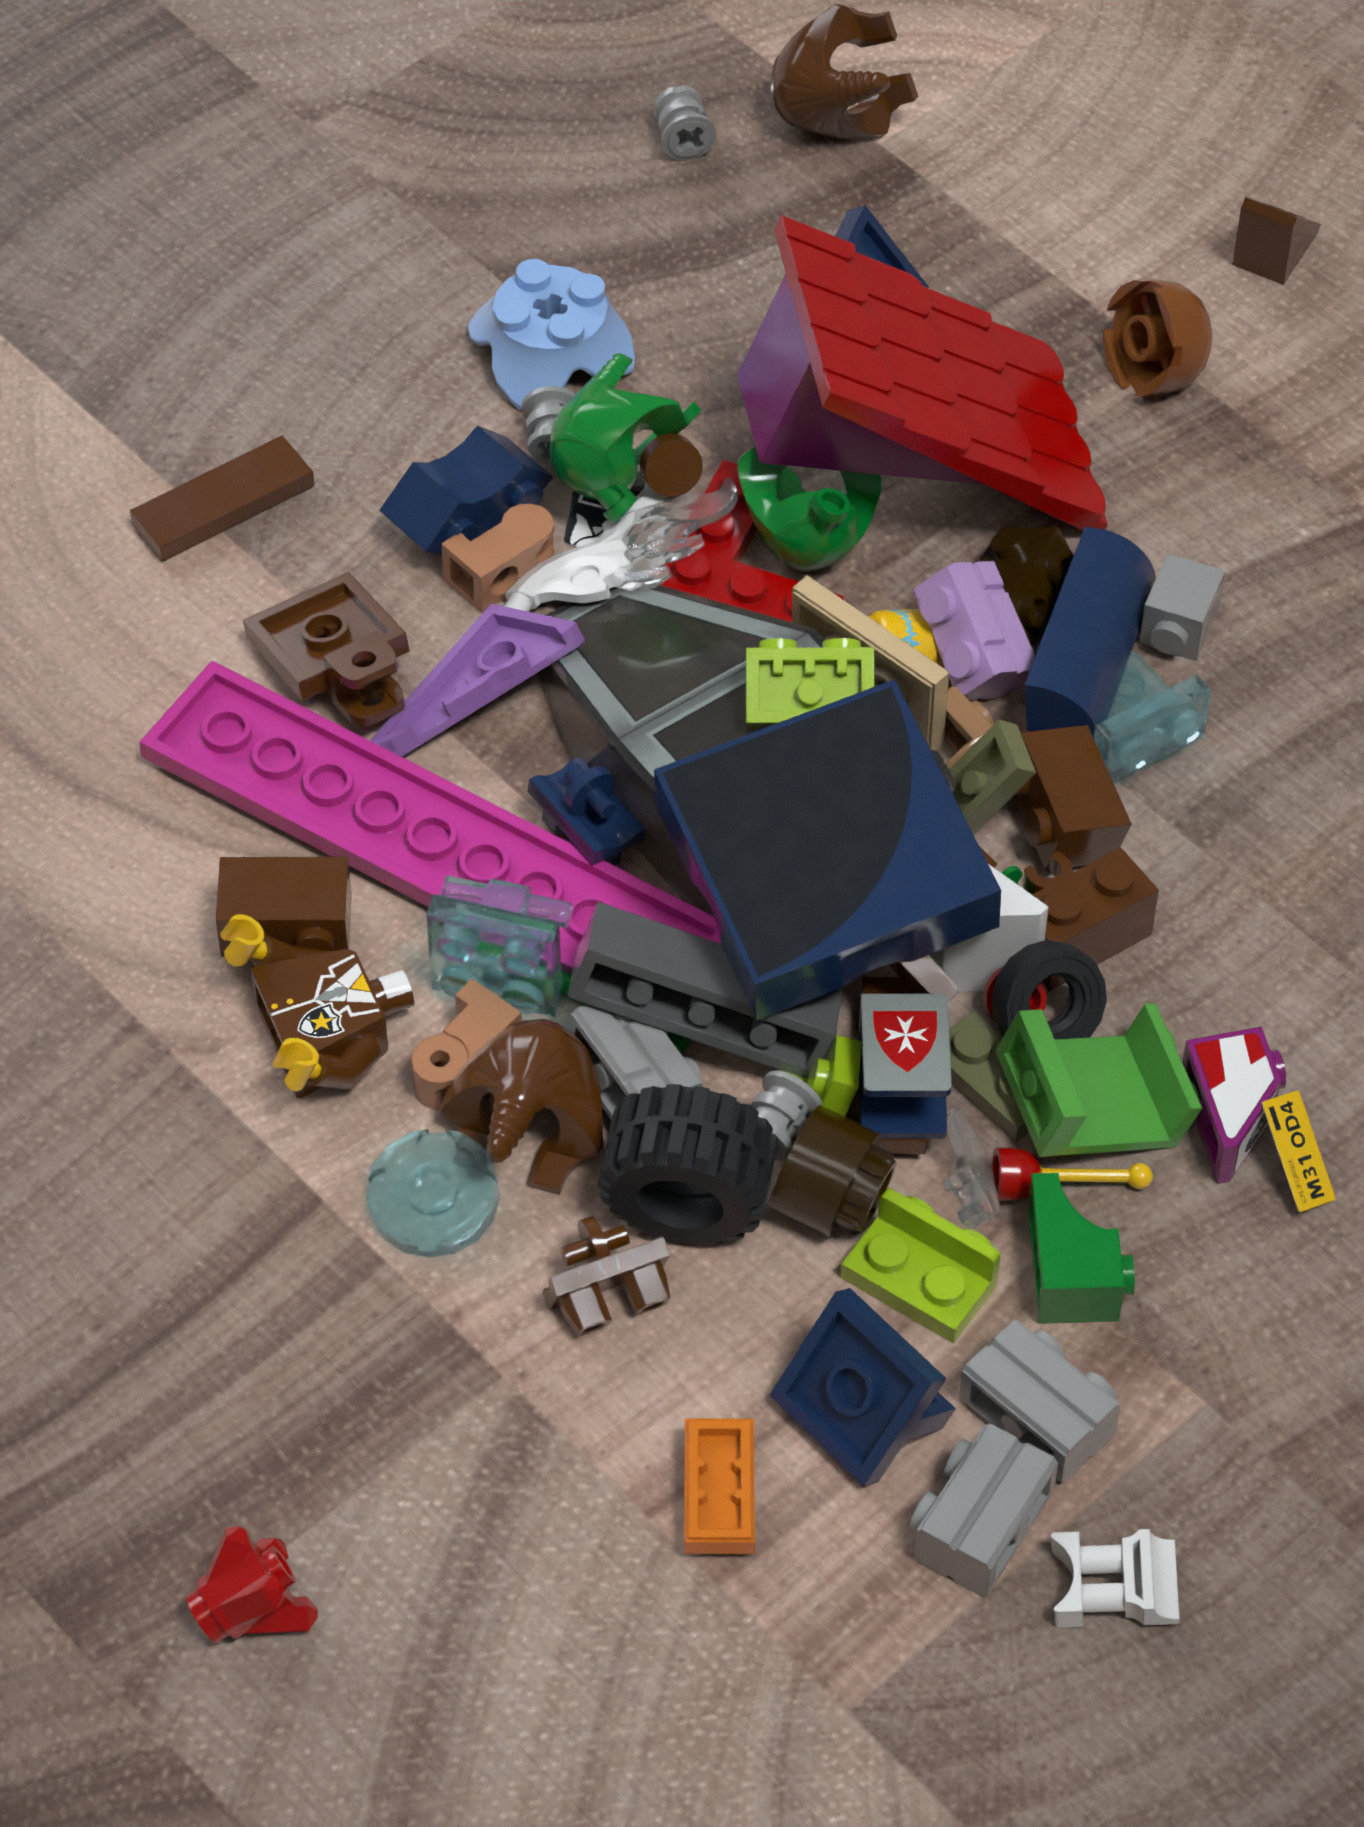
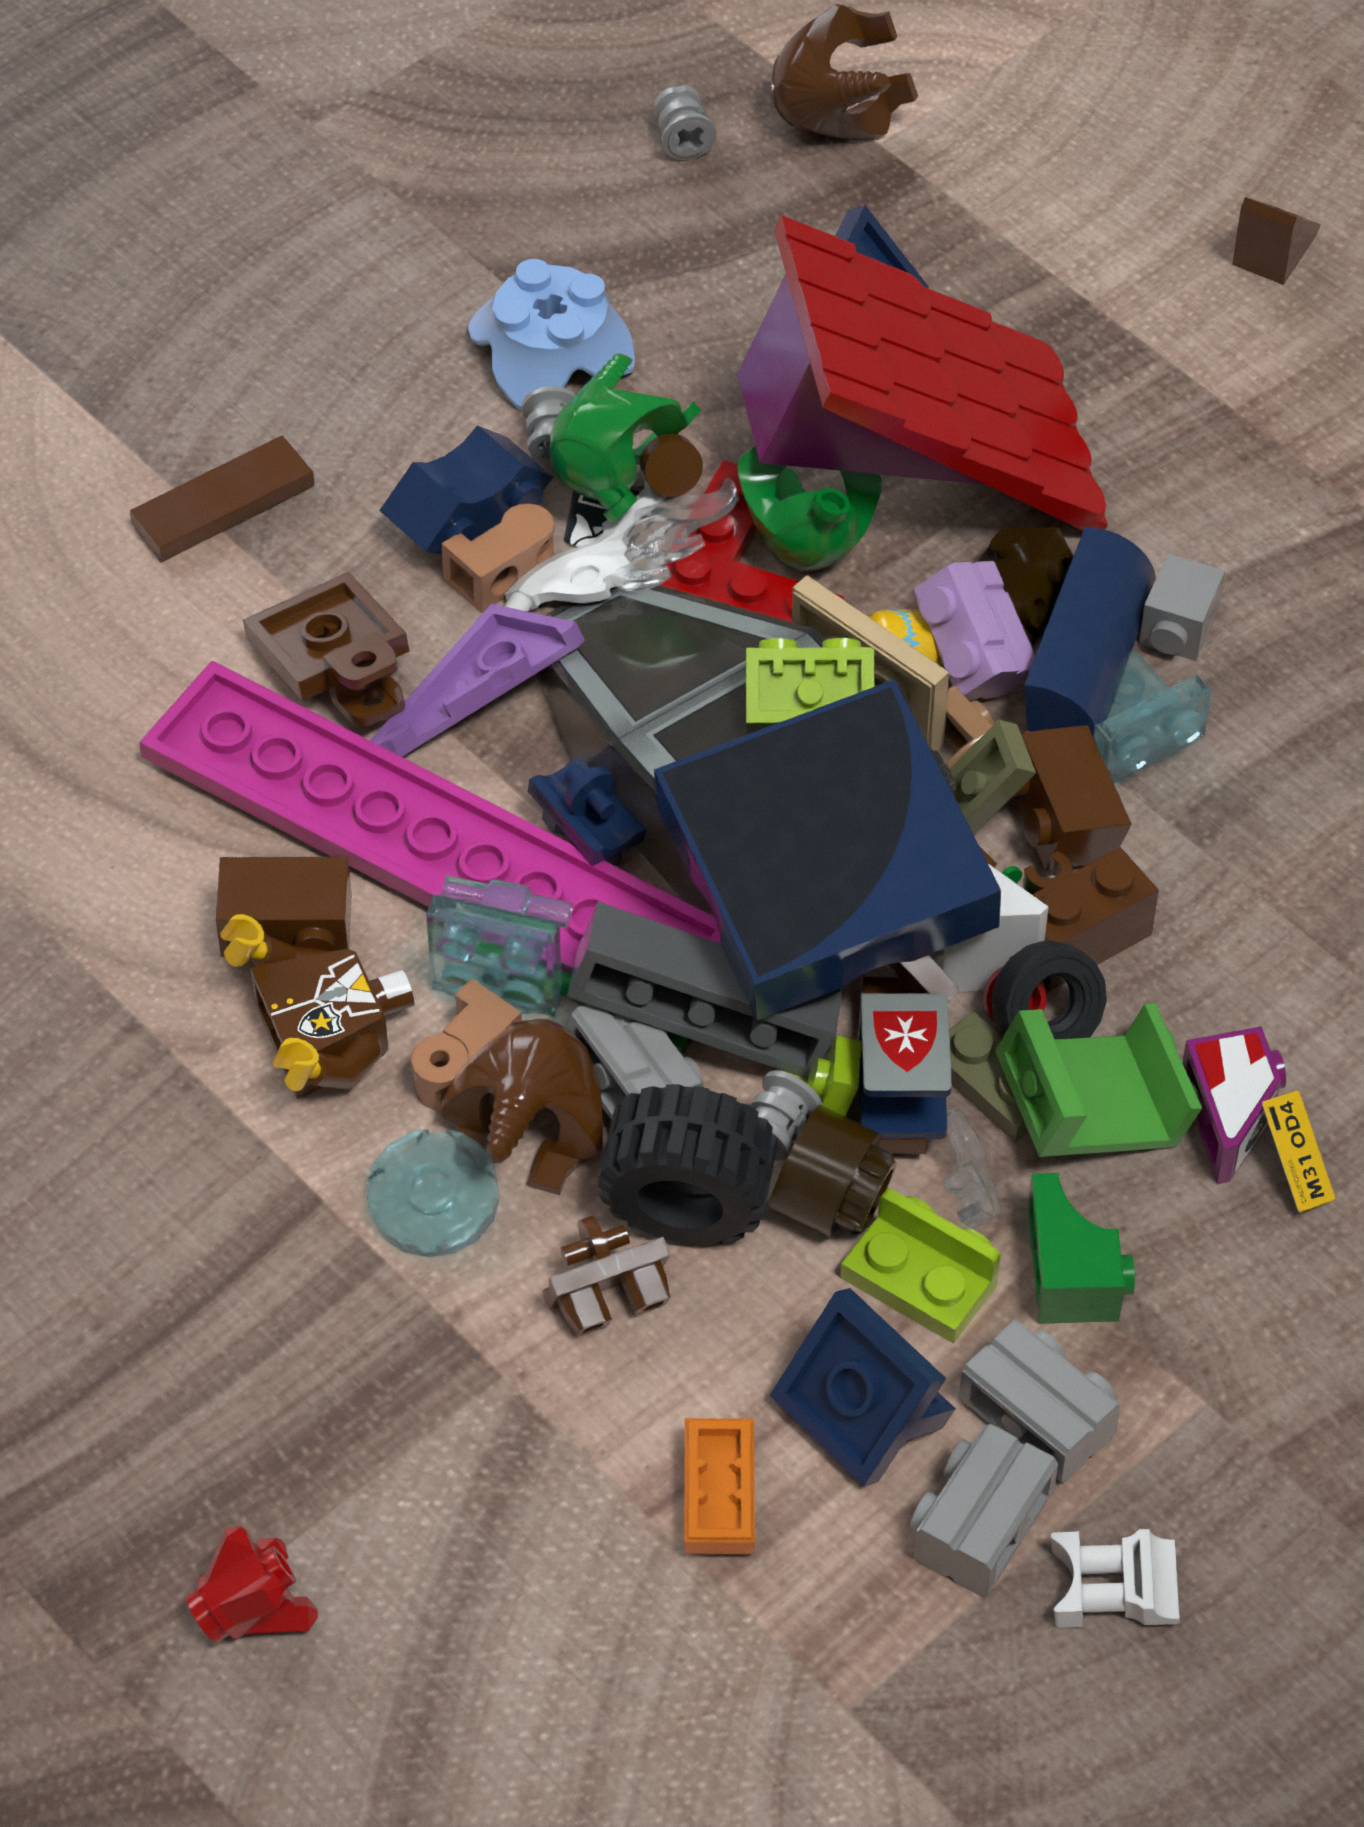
(1014, 1168): hinge -> none
(1157, 337): dark orange cylinder -> none

